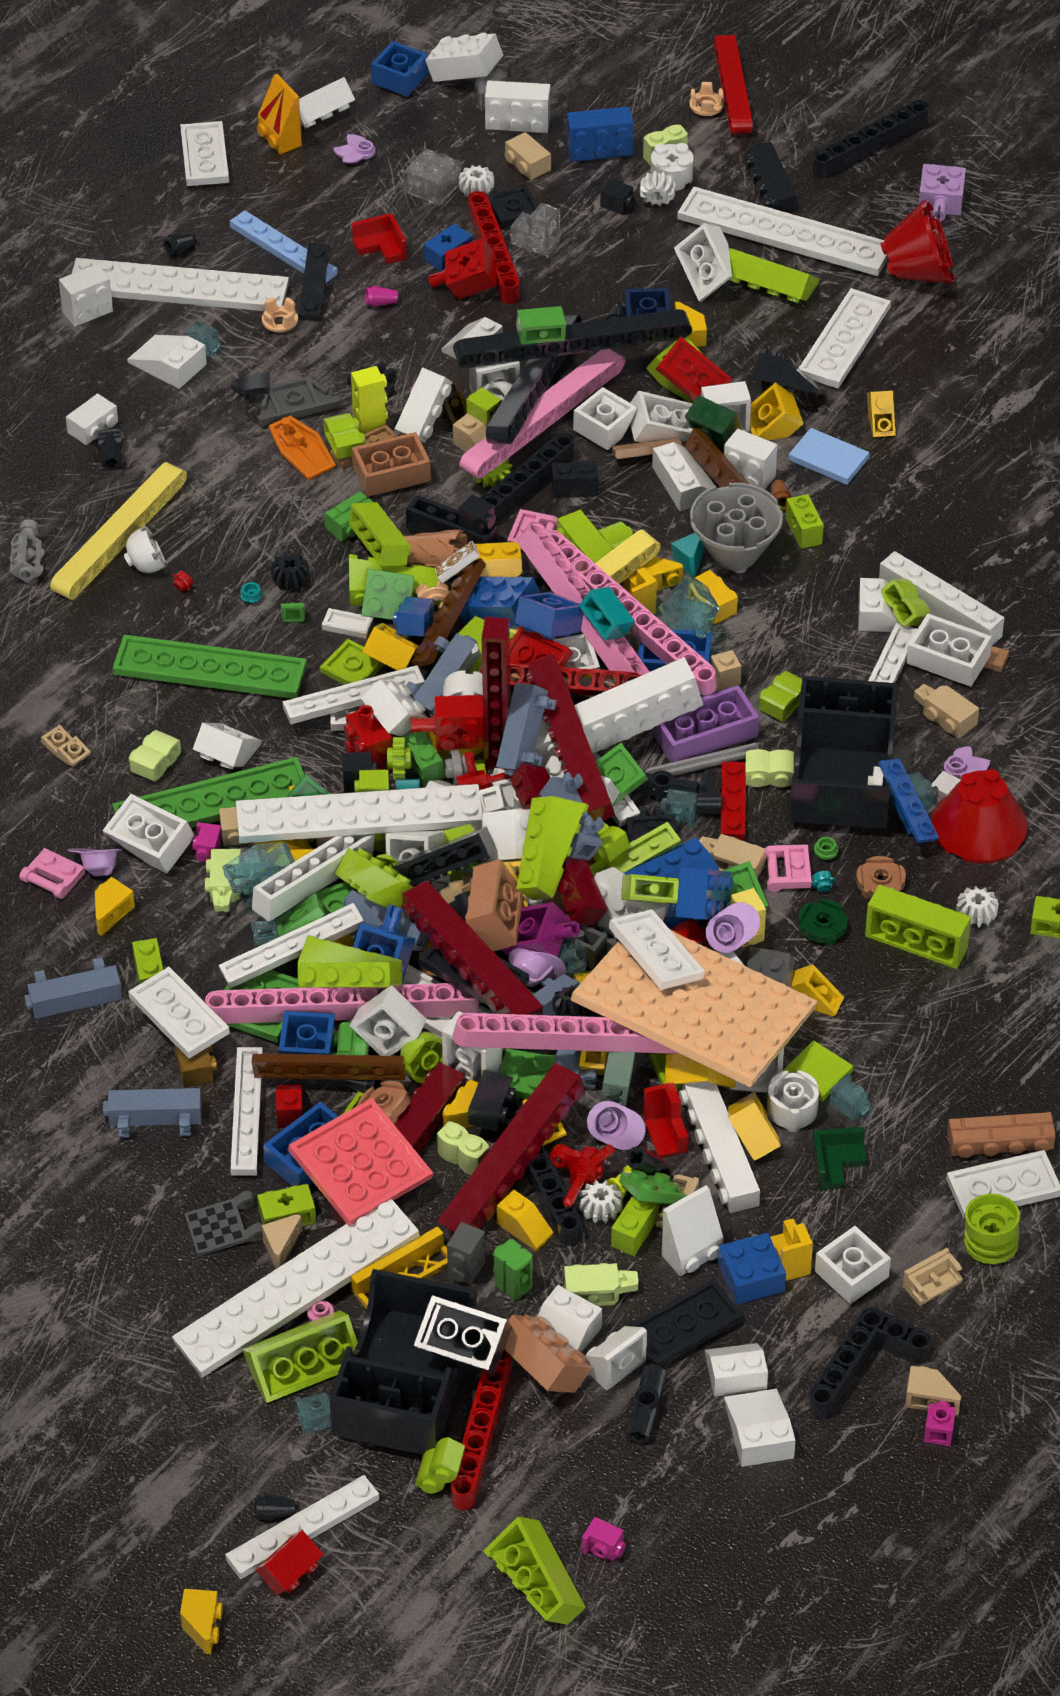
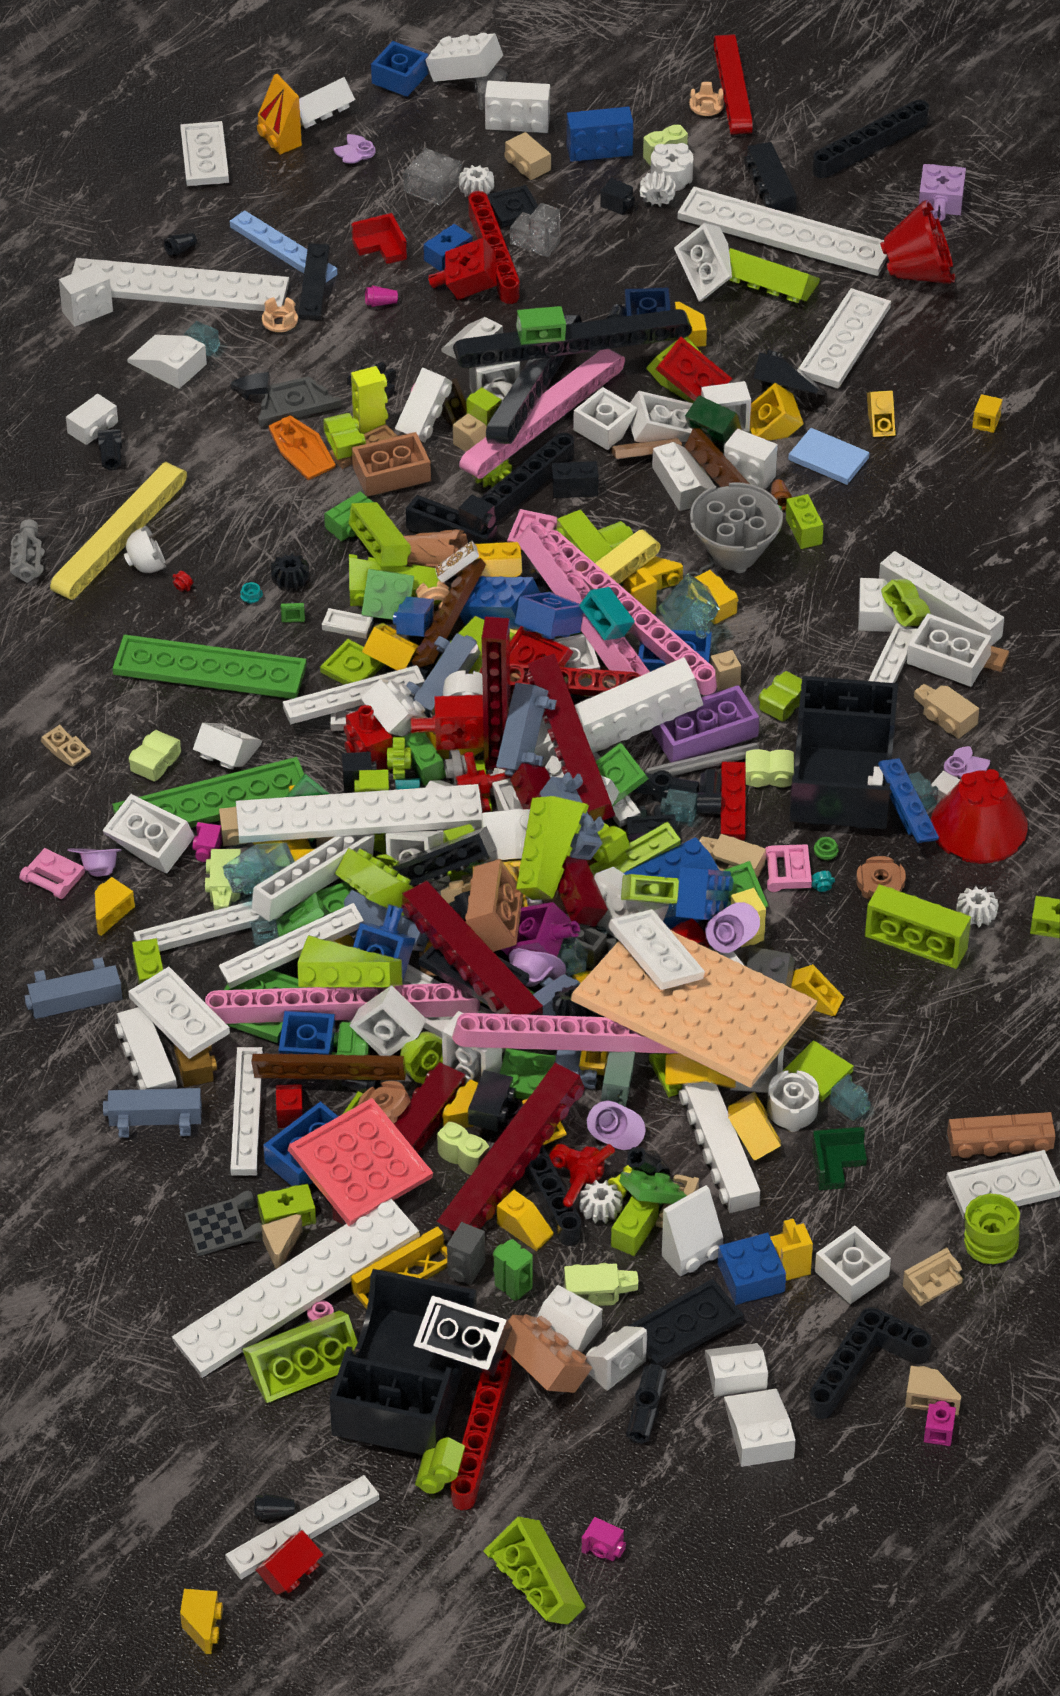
(145, 1050): none -> white brick
(201, 926): none -> white plate
(313, 1412): clear light blue brick -> none
(492, 799): white plate -> none
(664, 1120): red panel -> none
(688, 552): teal slope -> none
(822, 932): dark green plate -> none
(987, 413): none -> yellow brick

